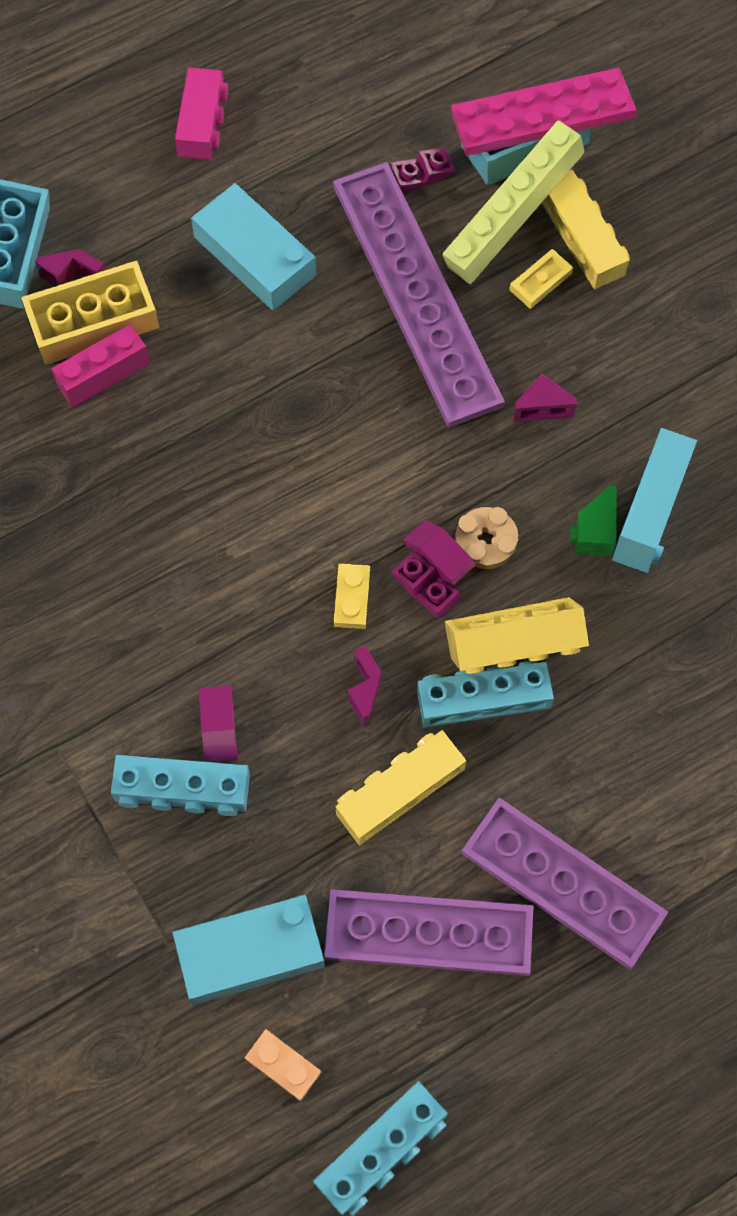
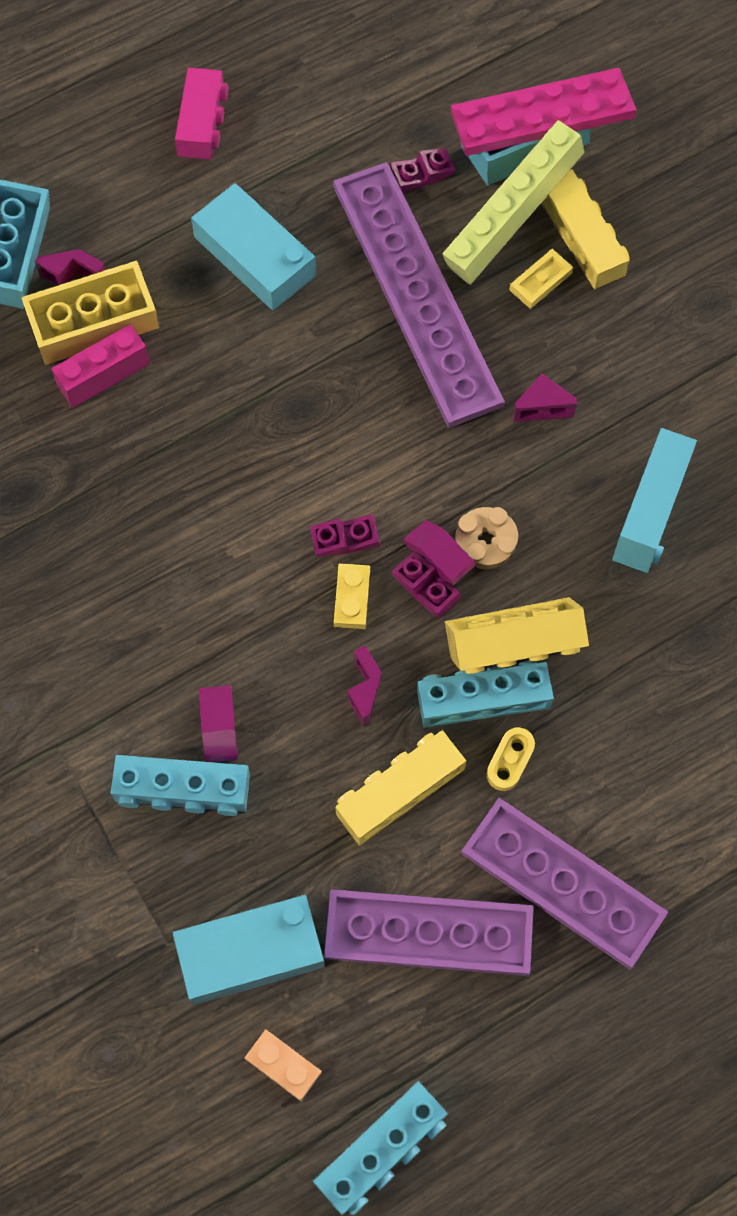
(345, 537): none -> magenta slope
(510, 760): none -> light yellow plate
(596, 525): green slope -> none

